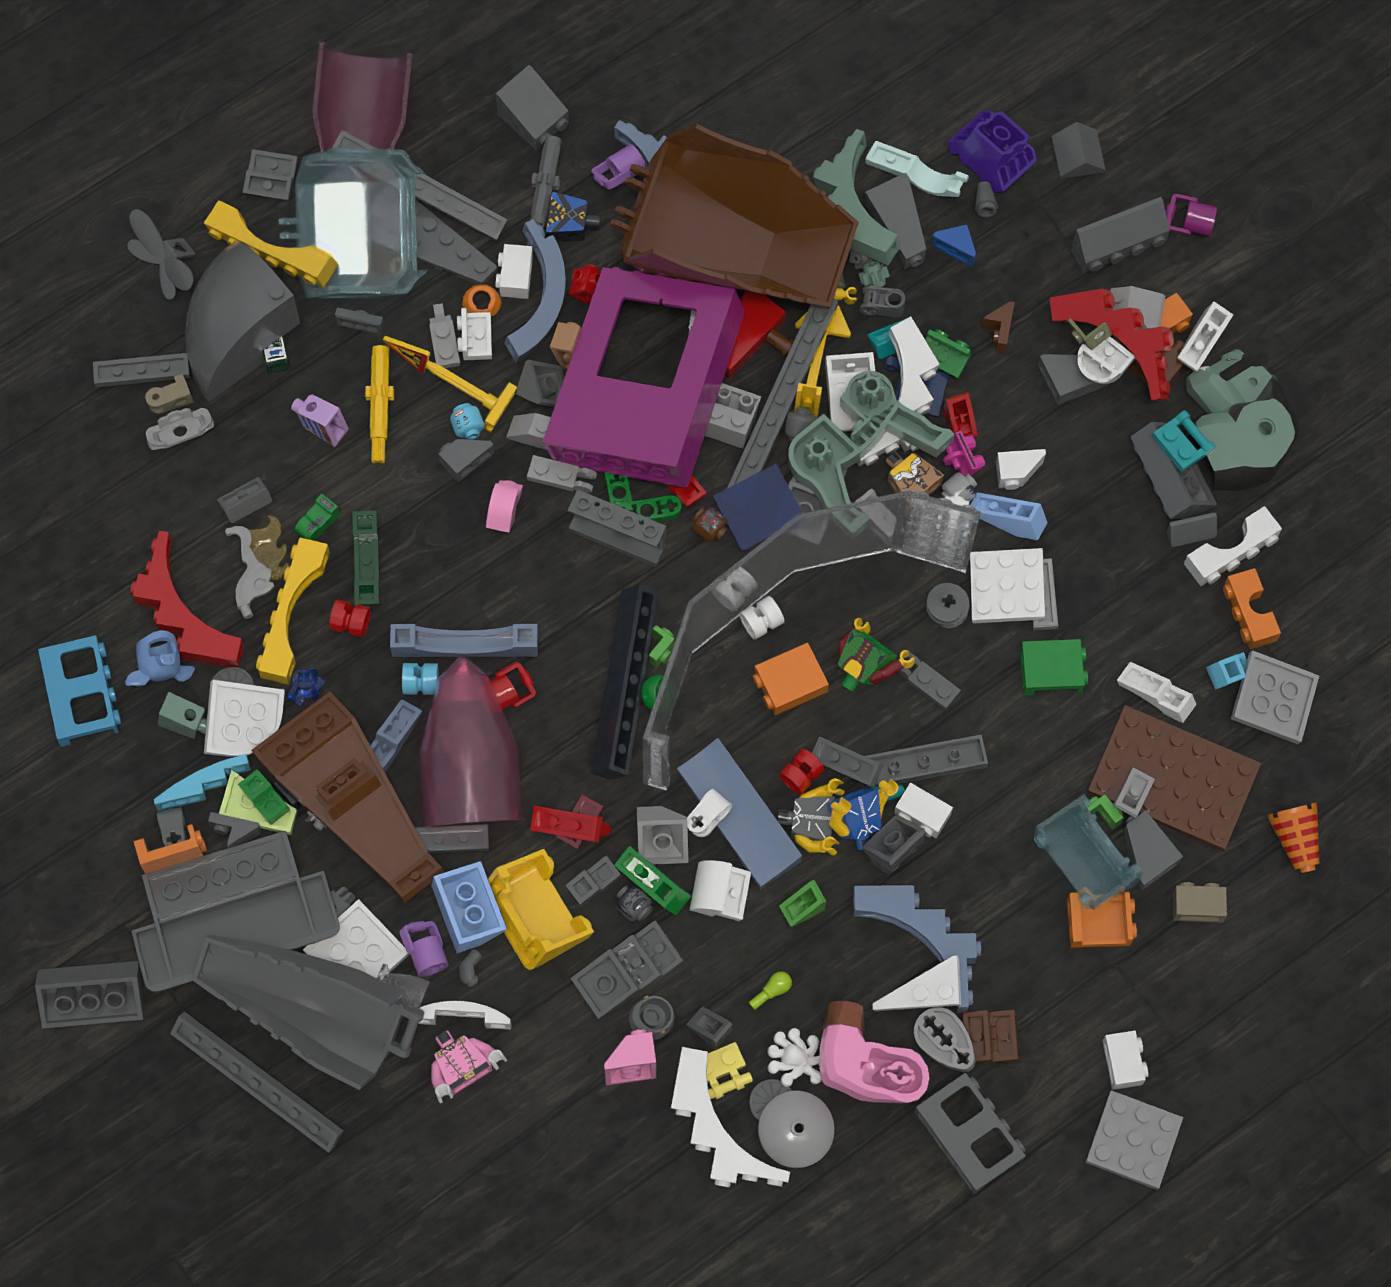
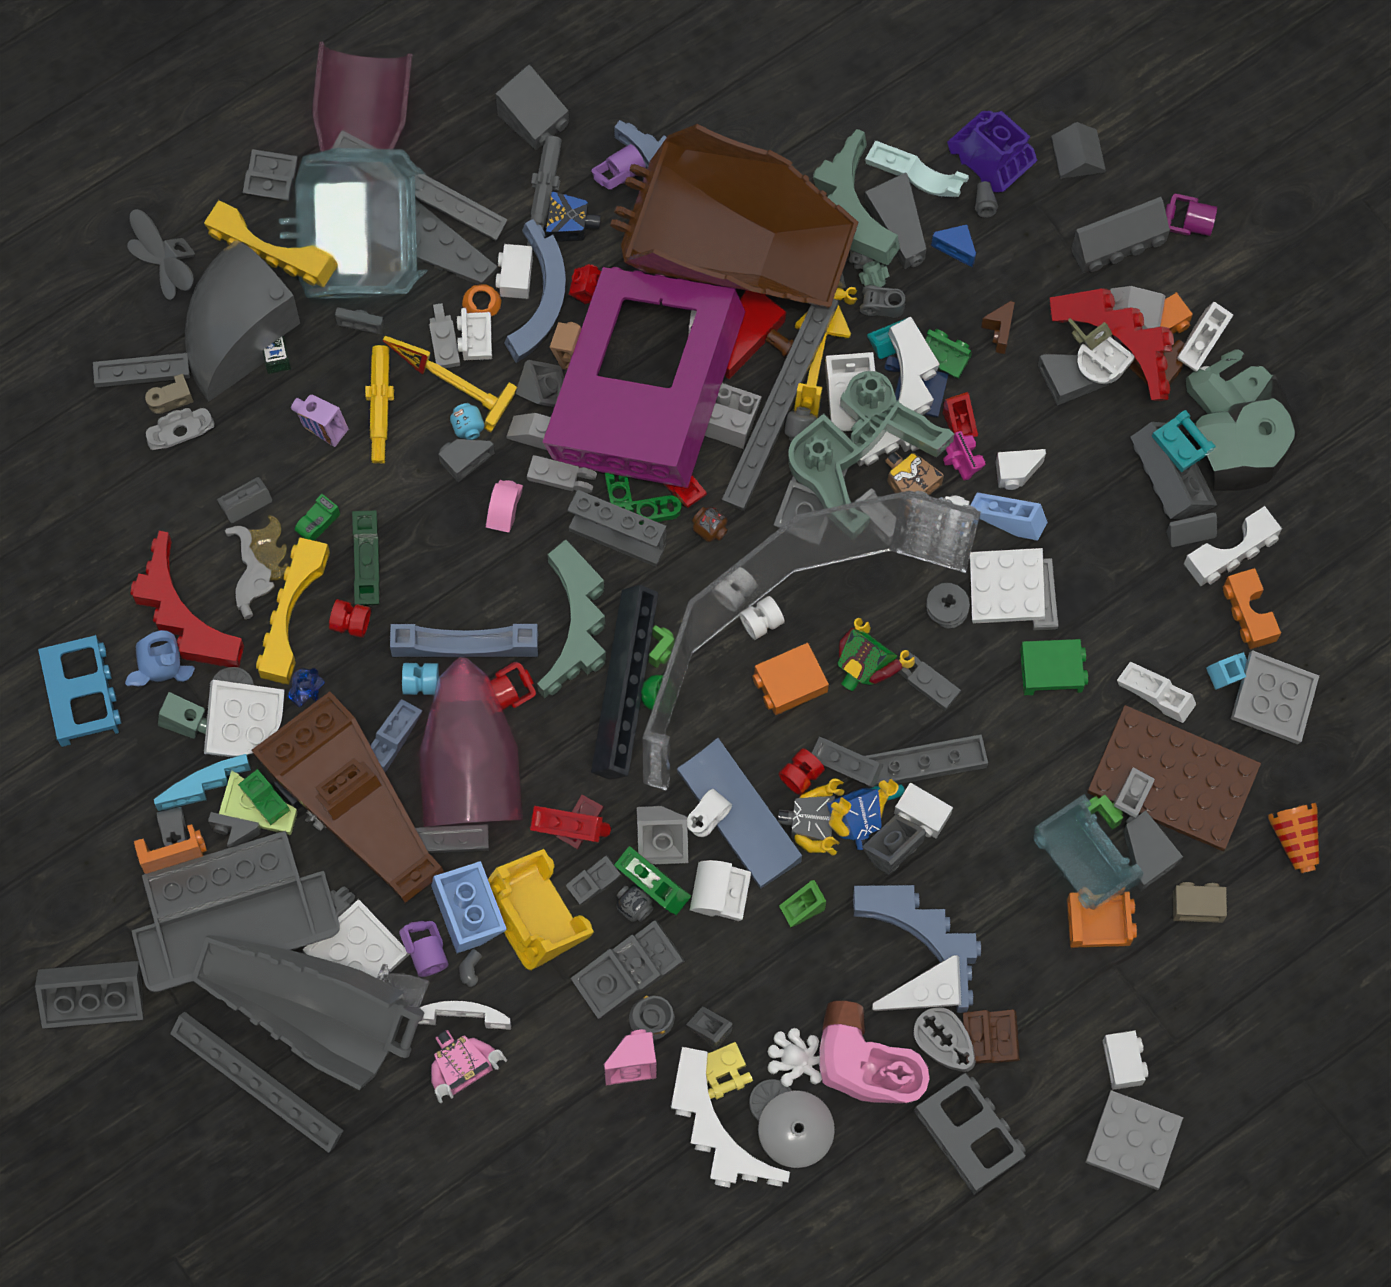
(580, 649): none -> sand green arch
(757, 506): clear blue piece -> none
(778, 984): lime piece -> none
(960, 486): light grey head -> none

